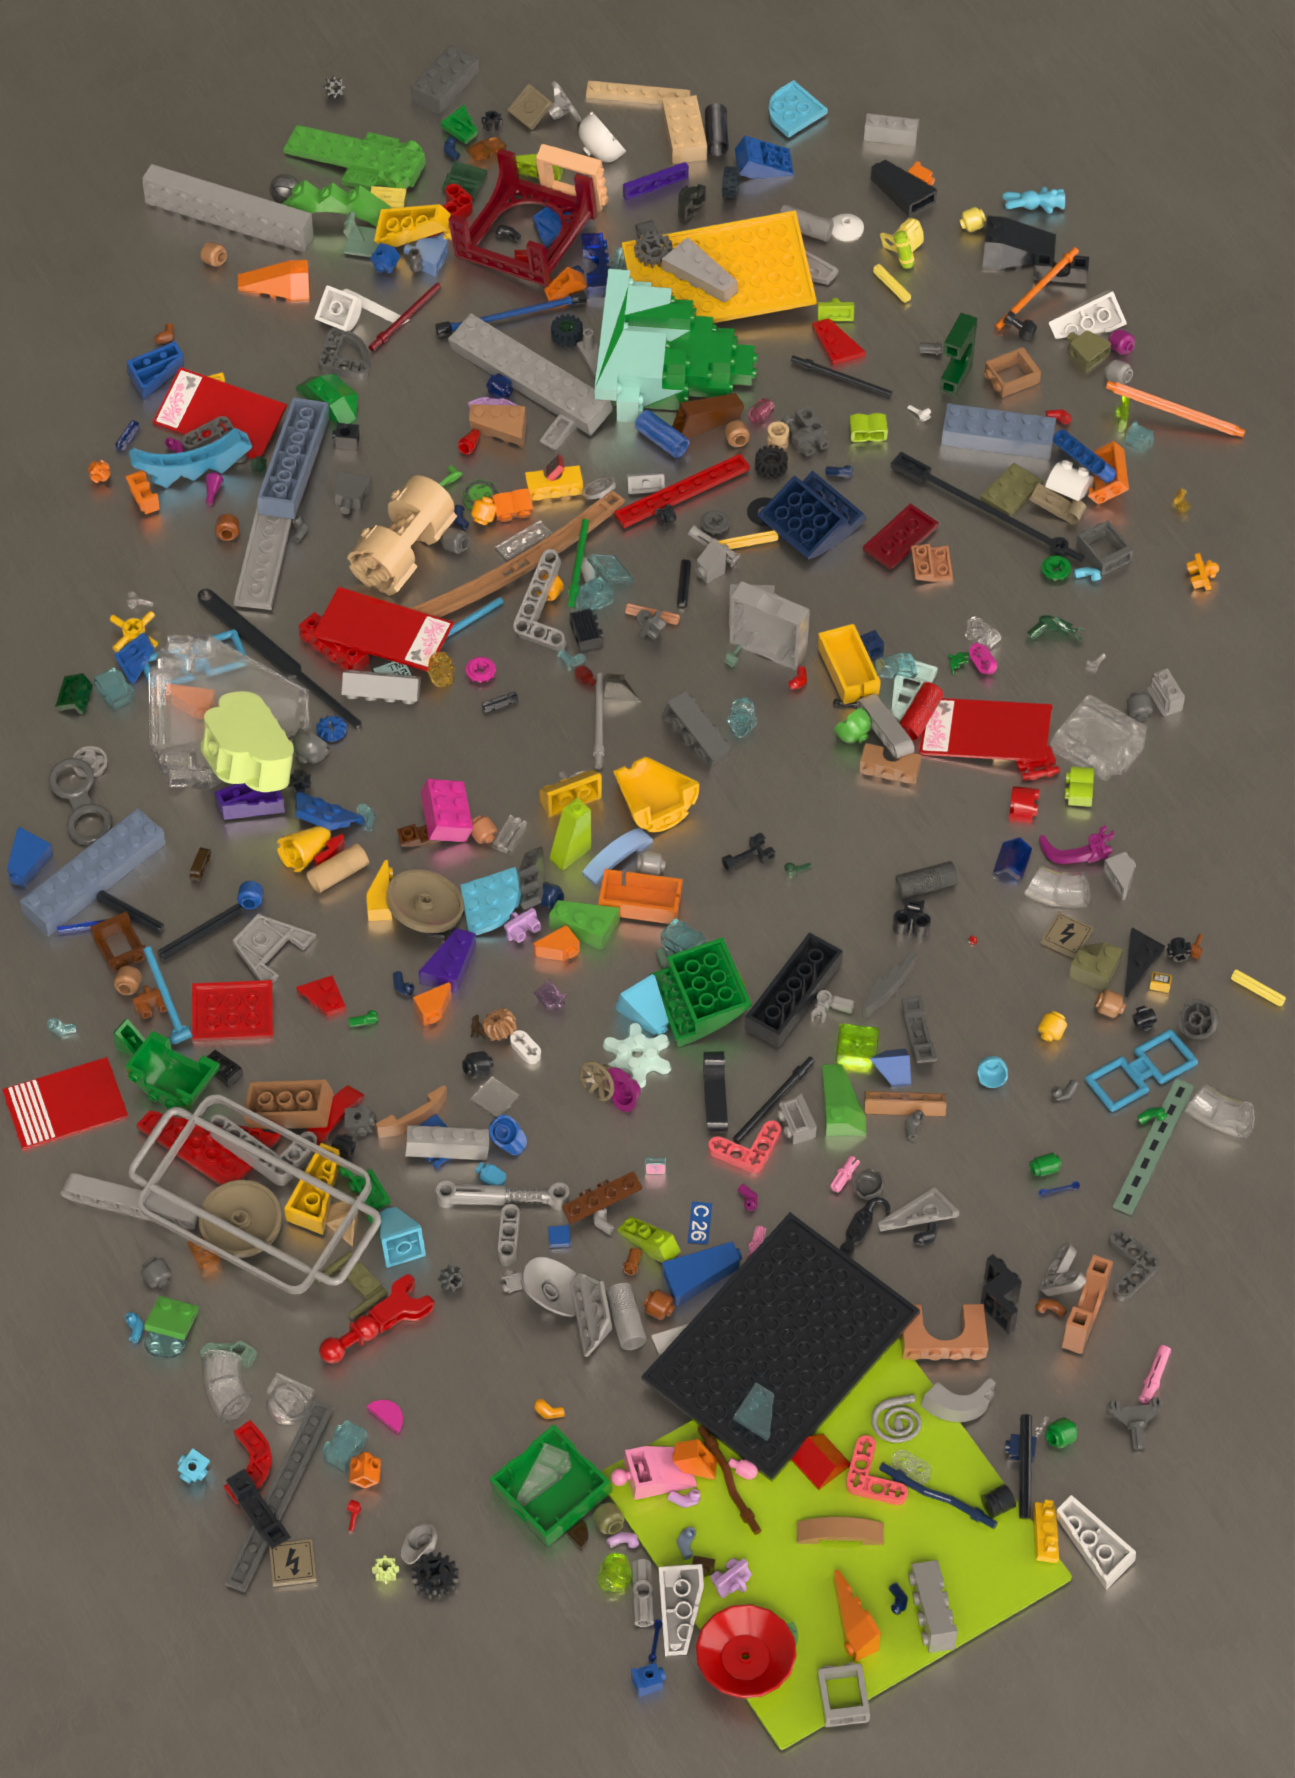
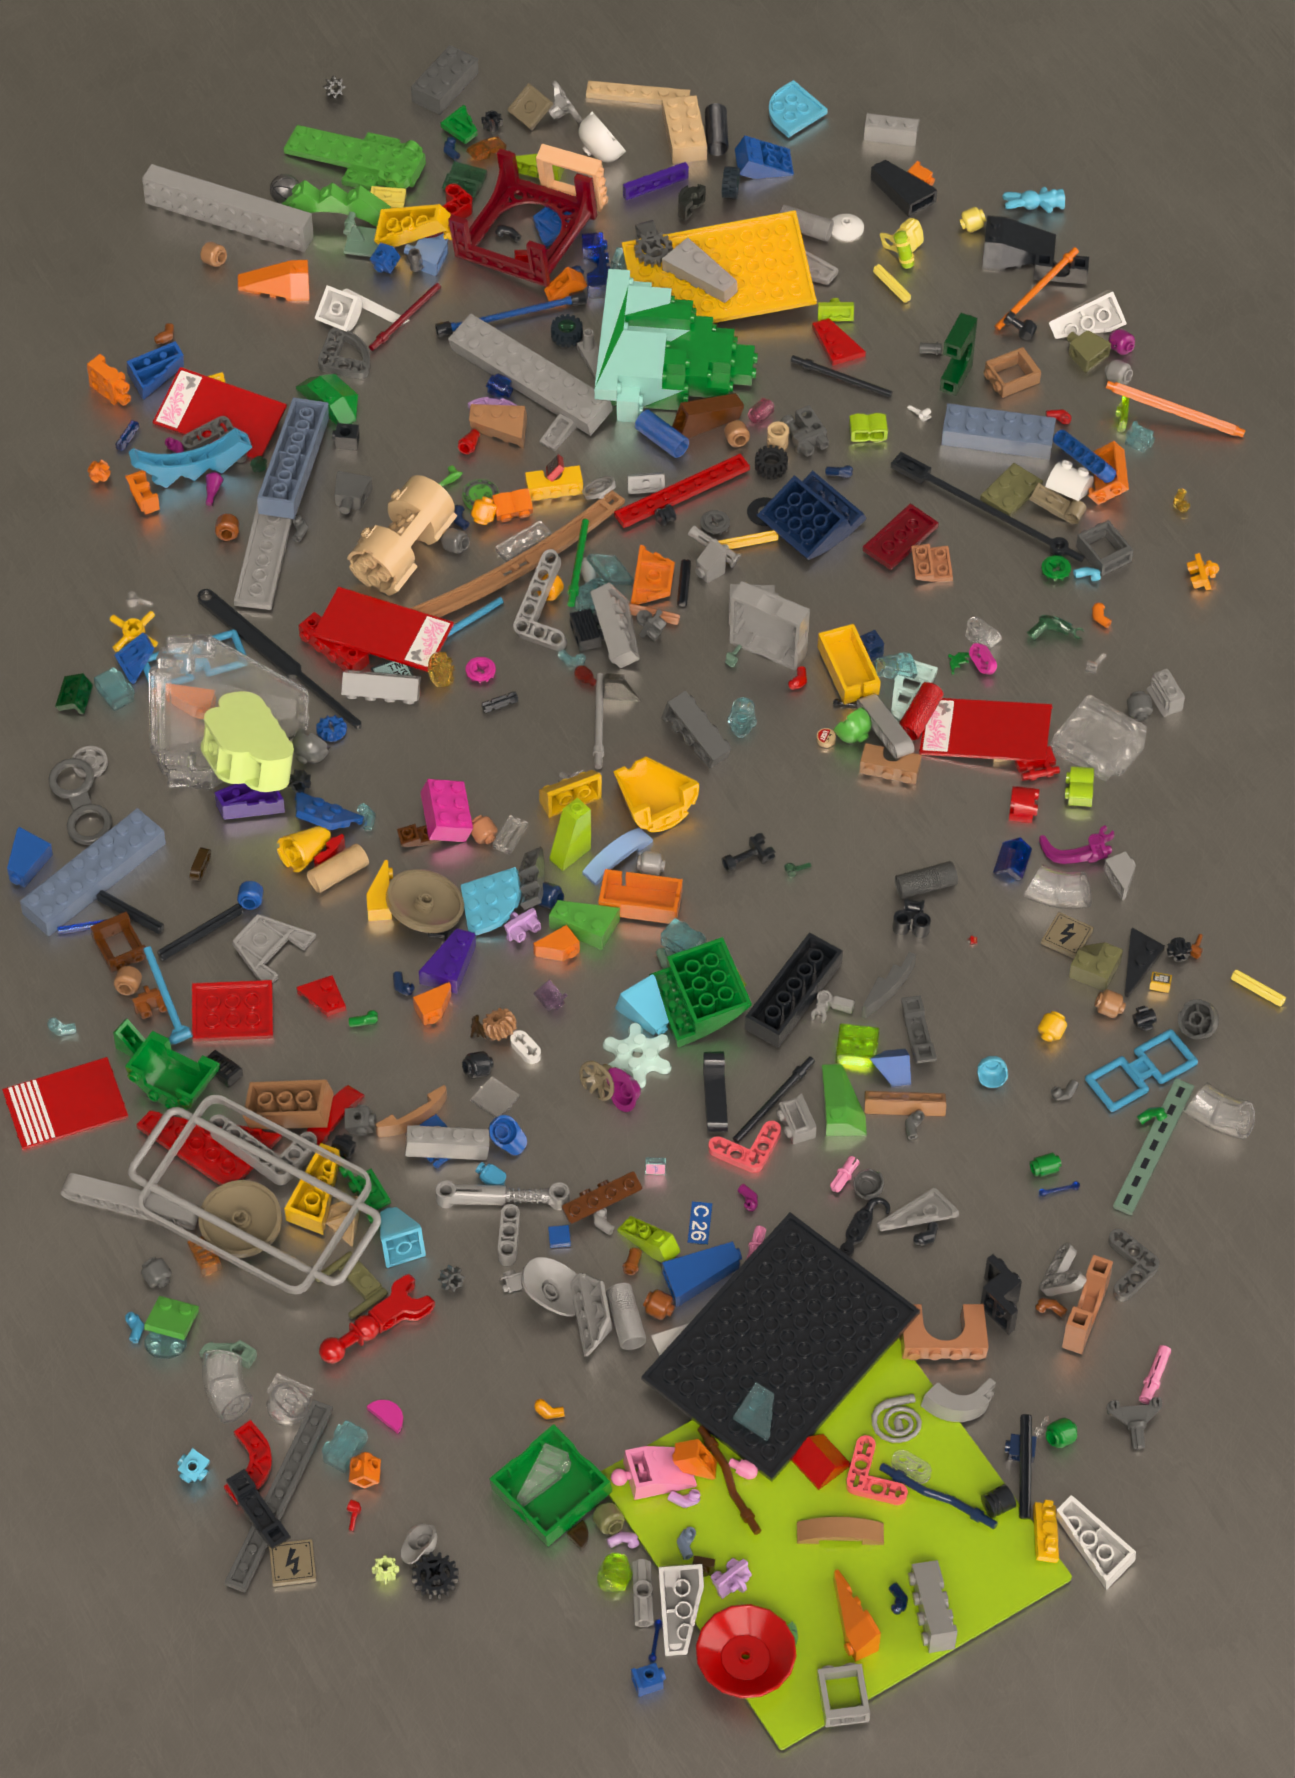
(108, 381): none -> orange hips
(616, 624): none -> light grey wedge
(652, 577): none -> orange wing
(826, 737): none -> tan tile
(1098, 615): none -> orange arm

